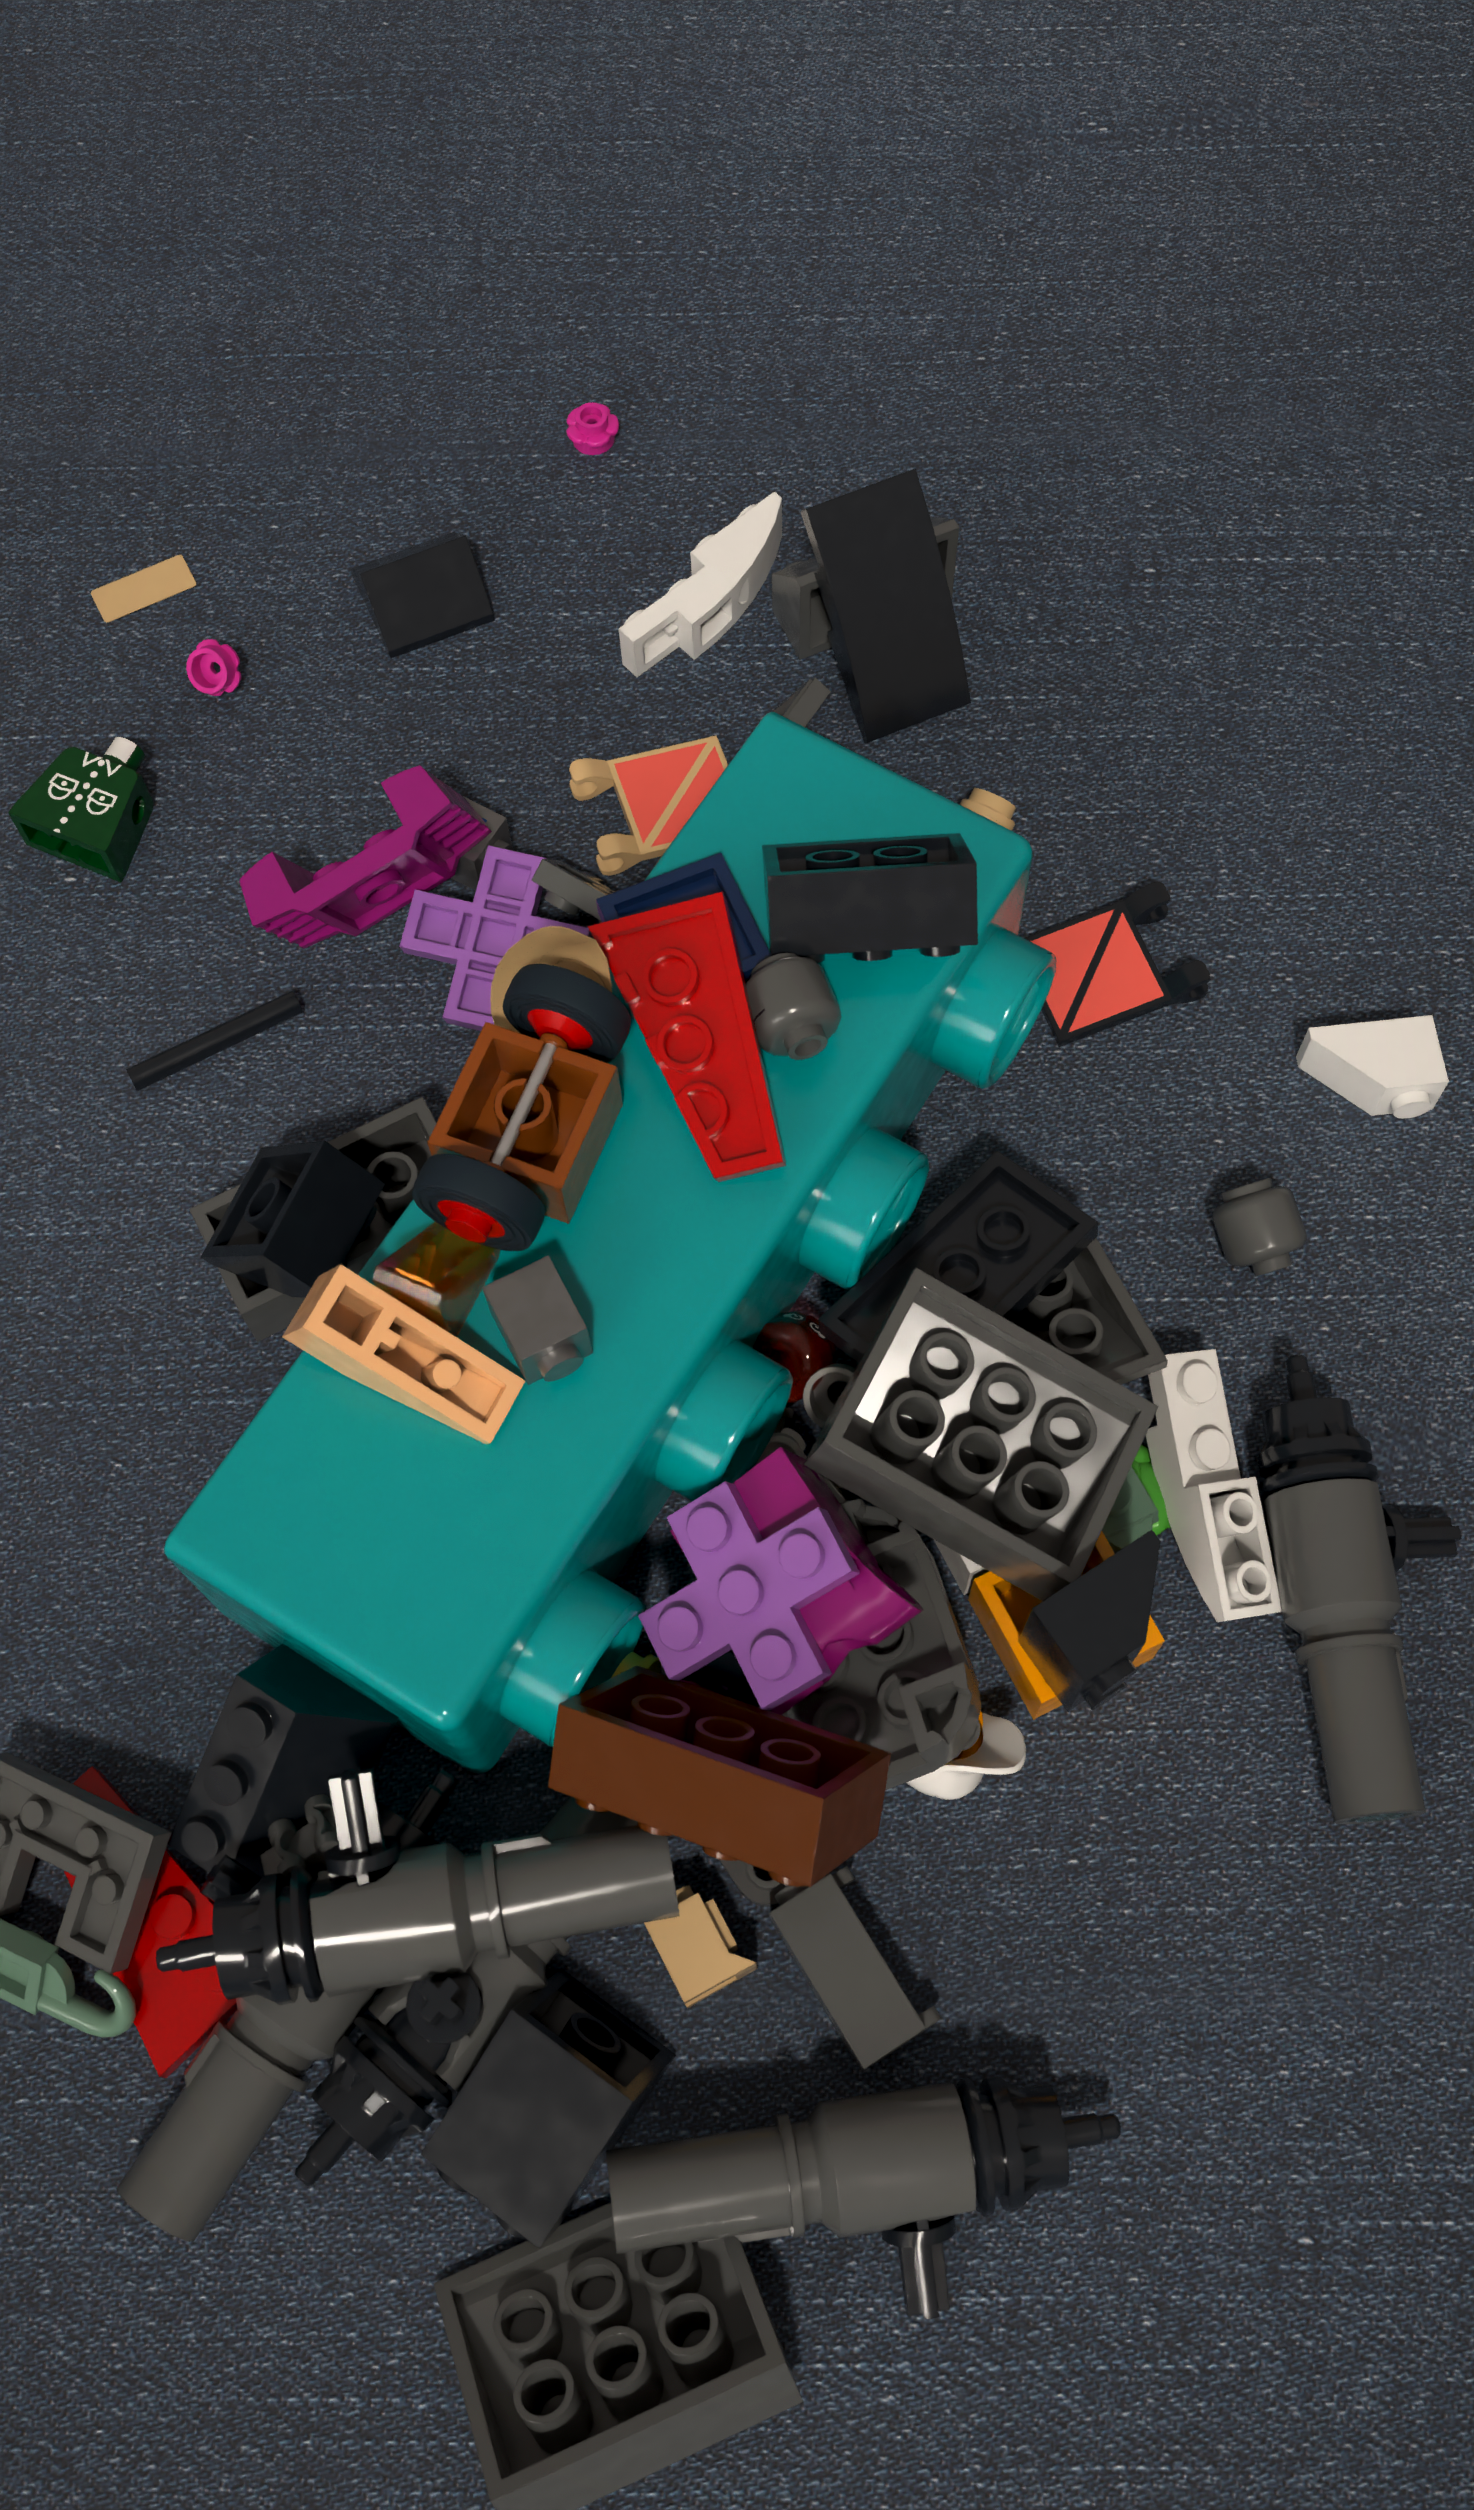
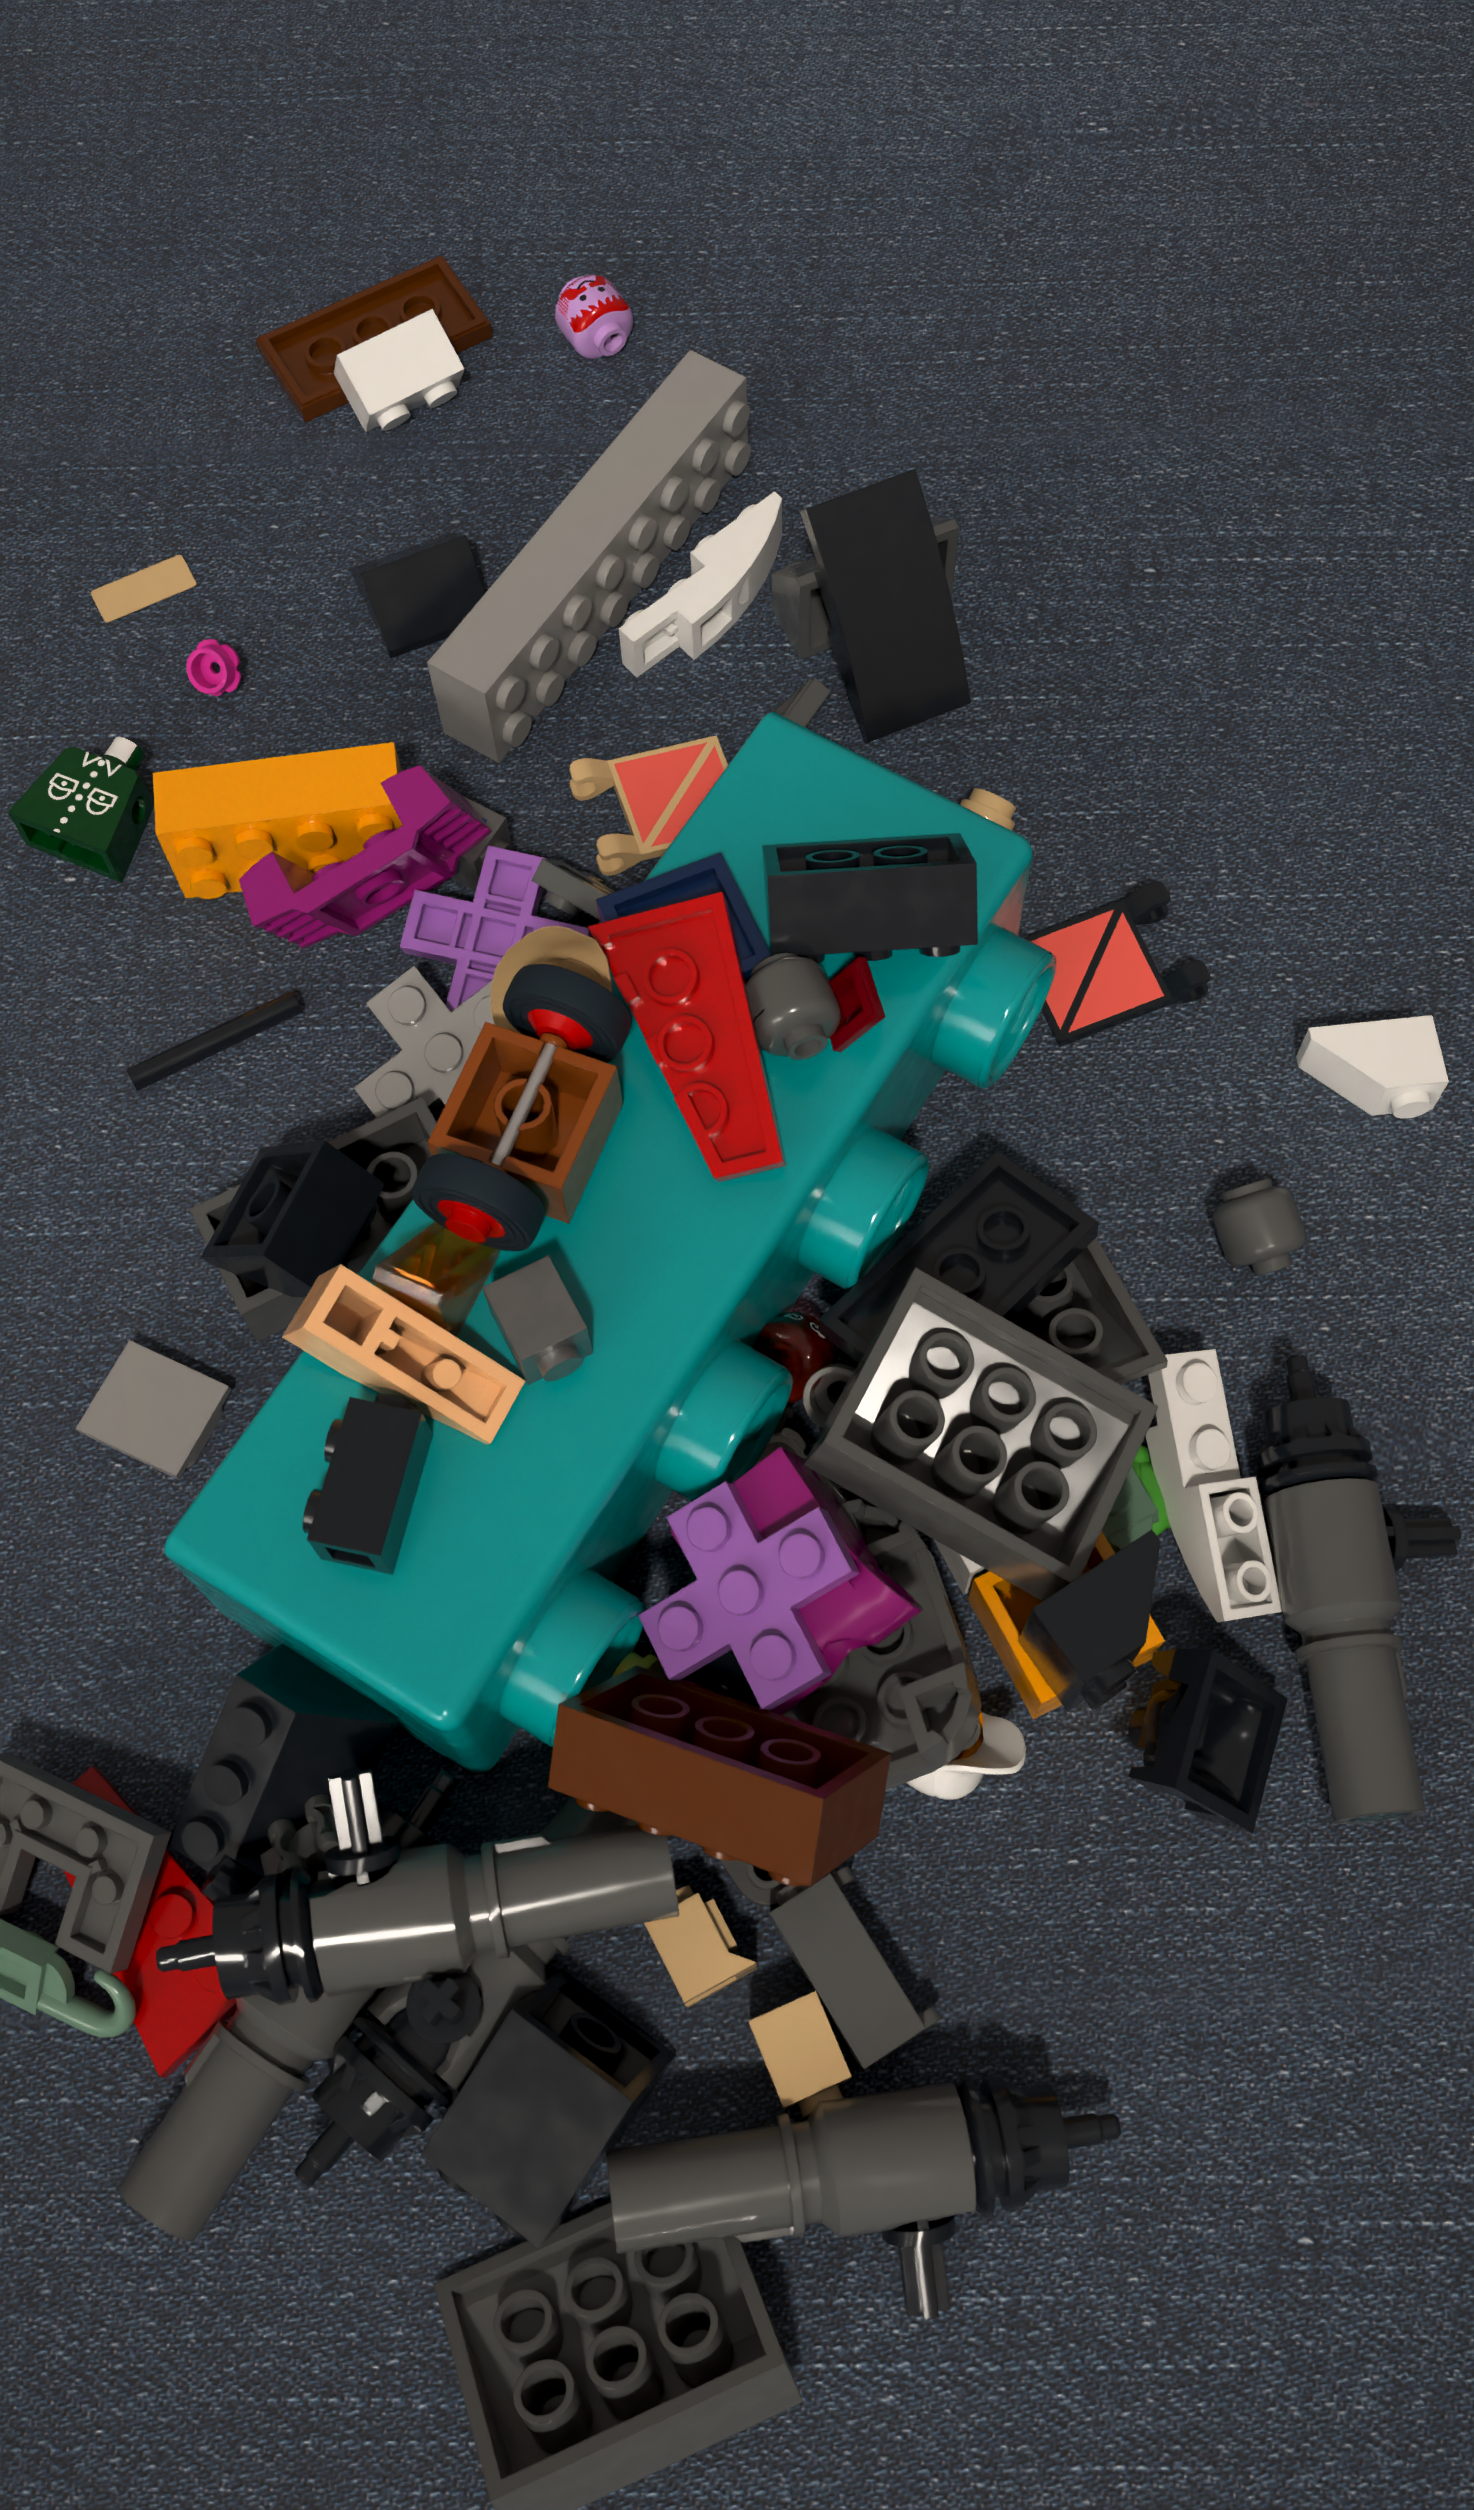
(155, 1410): none -> light grey piece
(299, 806): none -> light orange brick
(306, 350): none -> reddish brown tile
(369, 1483): none -> black brick
(399, 372): none -> white brick
(431, 1041): none -> light grey plate
(592, 428): dark pink plate -> none
(592, 558): none -> light grey brick
(593, 315): none -> lavender head
(801, 2053): none -> tan brick
(857, 1002): none -> dark red slope
(1208, 1736): none -> black brick

